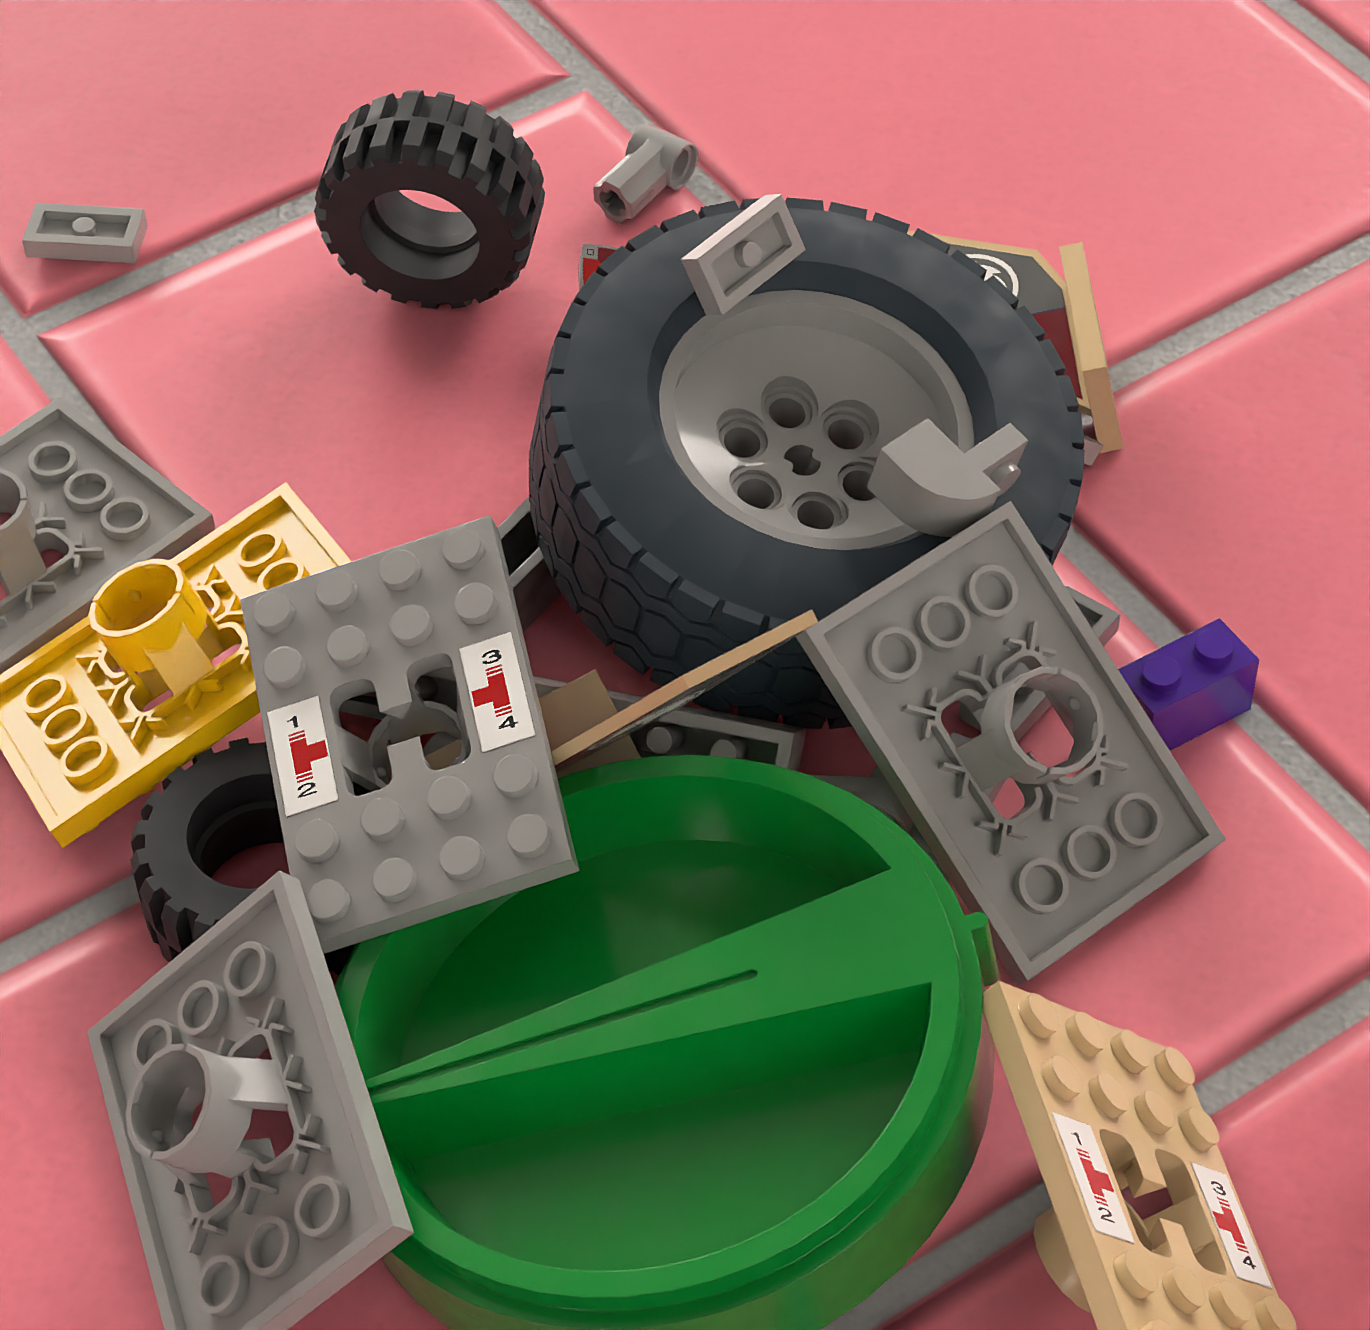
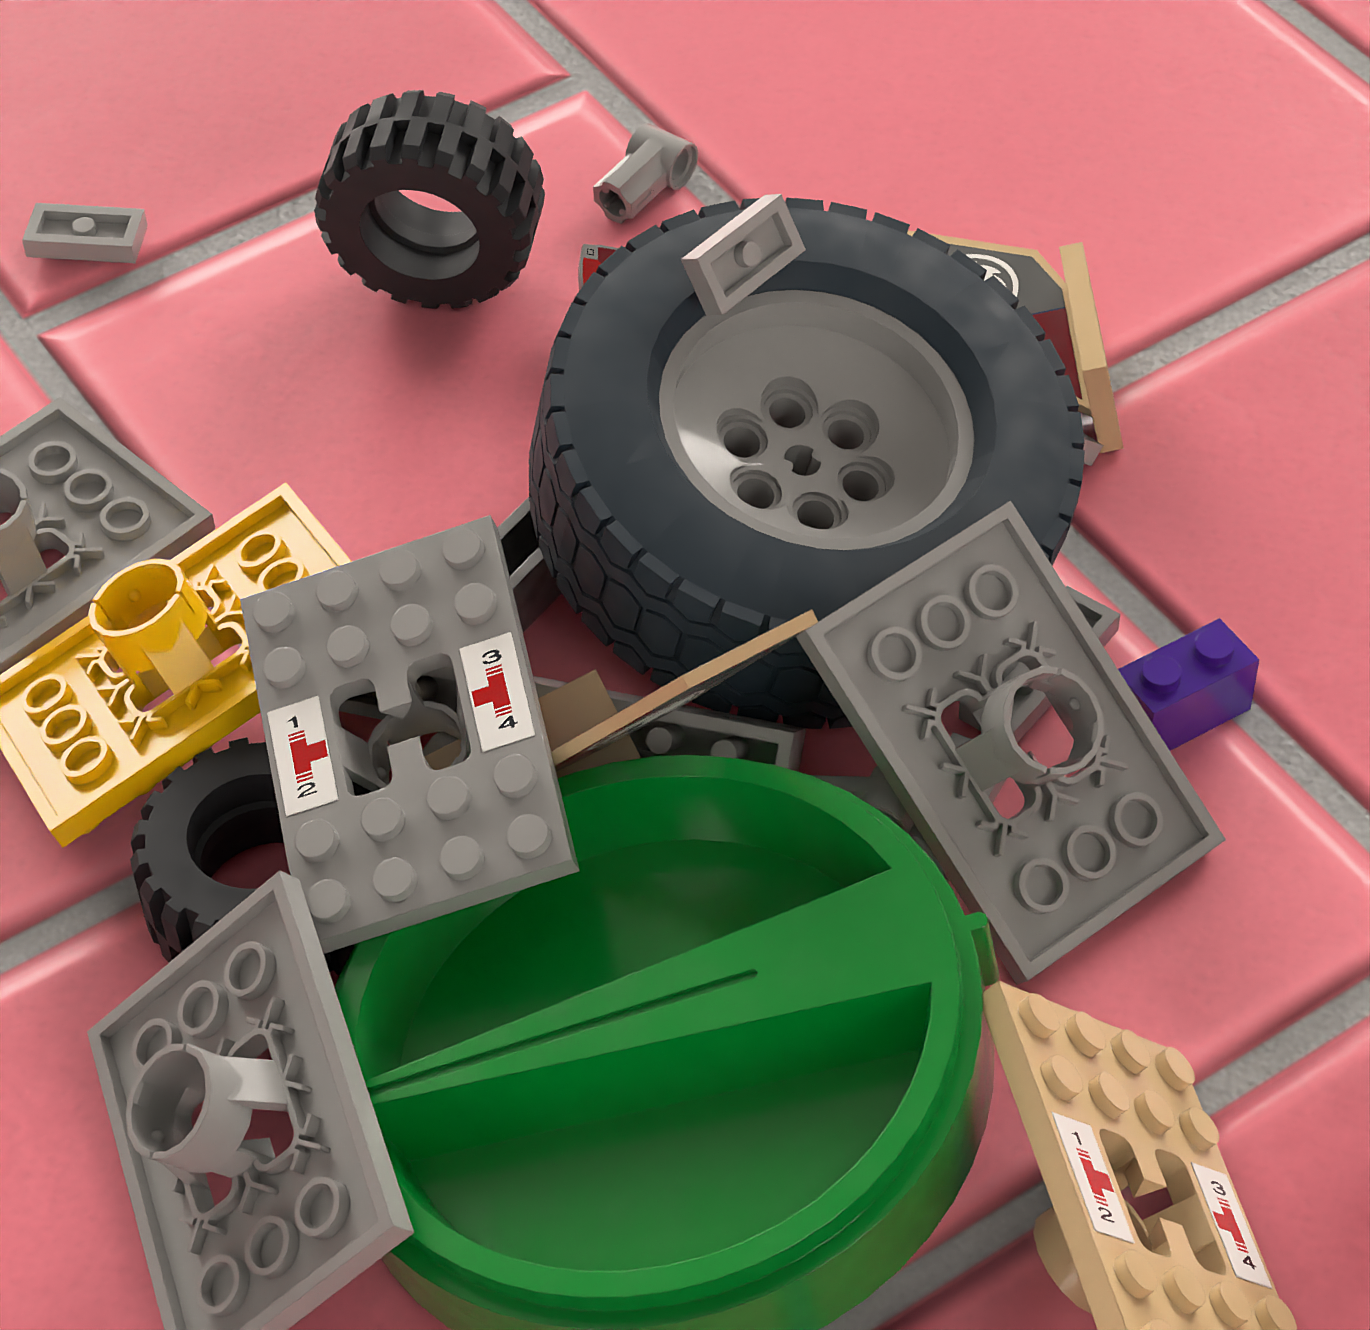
(940, 487): light grey brick -> none

